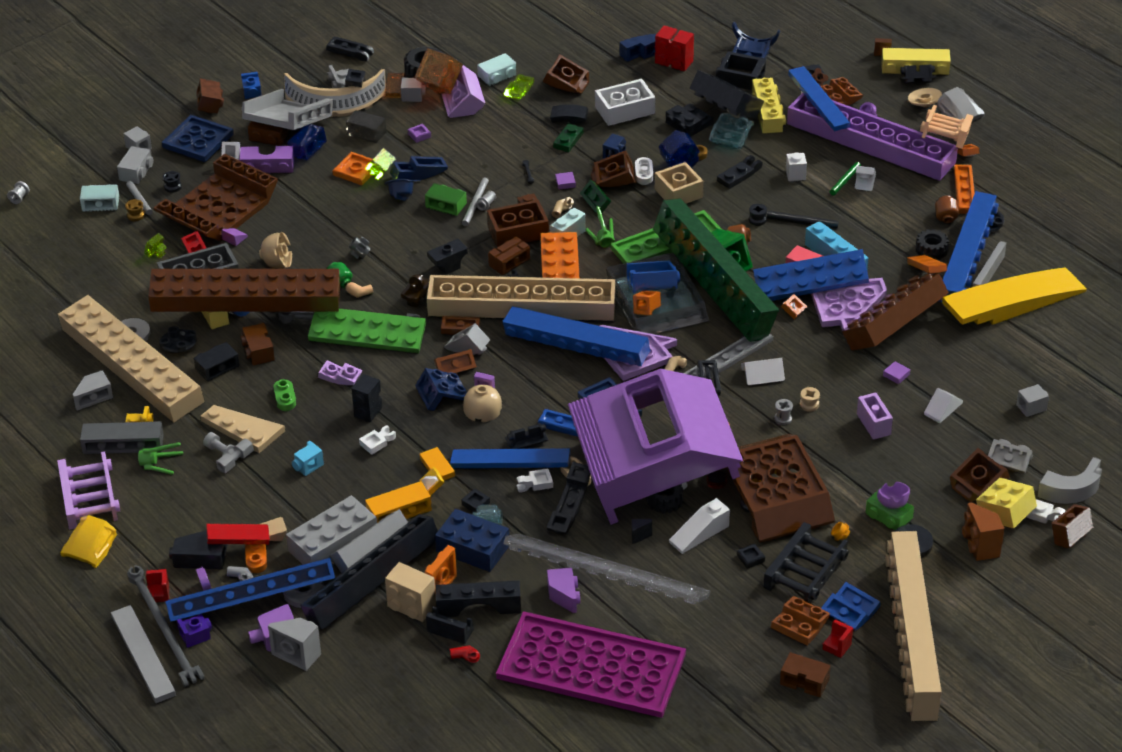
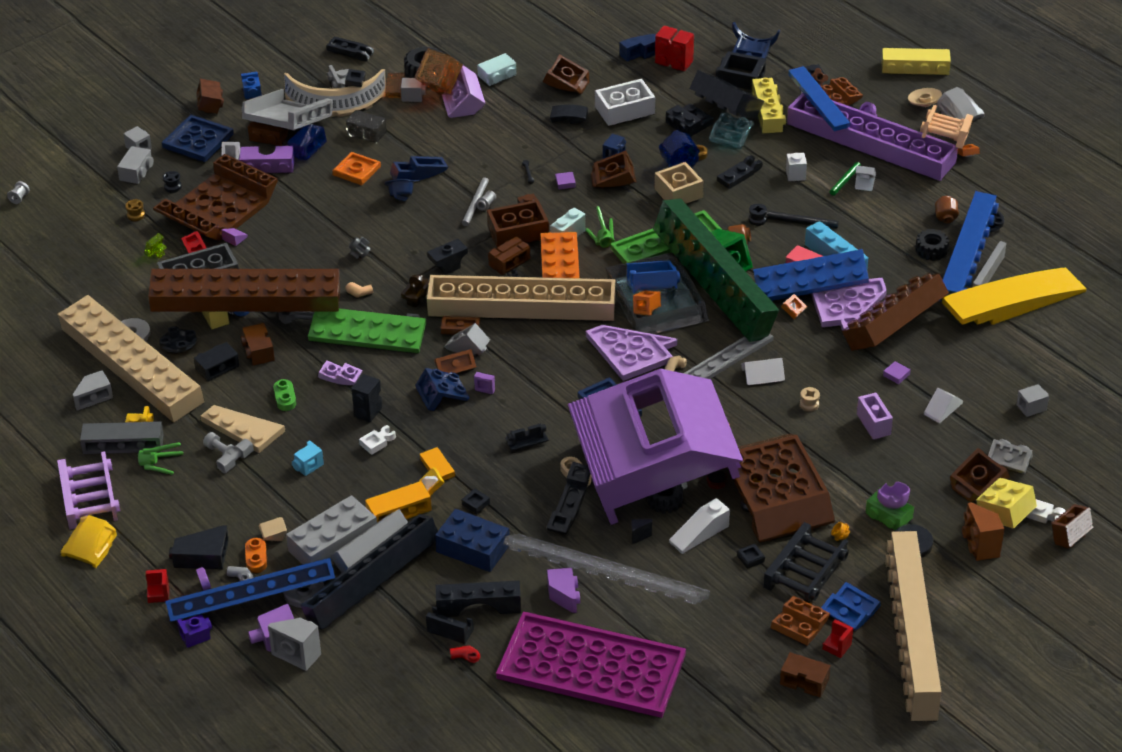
(99, 197): light aqua brick -> none
(137, 195): light grey bar -> none
(143, 654): light grey tile -> none
(188, 672): dark grey hinge -> none
(237, 534): red tile -> none
(275, 251): tan cylinder -> none
(345, 274): green head -> none
(380, 163): clear neon green brick -> none
(410, 591): tan brick -> none
(419, 133): medium lavender tile -> none
(443, 567): orange plate -> none
(445, 199): bright green brick -> none
(482, 403): tan cylinder -> none
(490, 513): clear light blue head -> none
(510, 458): blue tile -> none
(519, 87): clear neon green slope -> none
(537, 480): white plate -> none
(558, 422): blue tile -> none
(562, 205): tan arm -> none
(568, 138): dark green plate -> none
(576, 336): blue brick -> none
(595, 196): dark green plate -> none
(644, 170): white plate -> none
(706, 363): black tile -> none
(783, 412): light grey bush -> none
(881, 43): reddish brown plate -> none
(924, 72): black hinge -> none
(927, 264): orange tile -> none
(964, 187): orange tile -> none
(1071, 488): light grey arch -> none

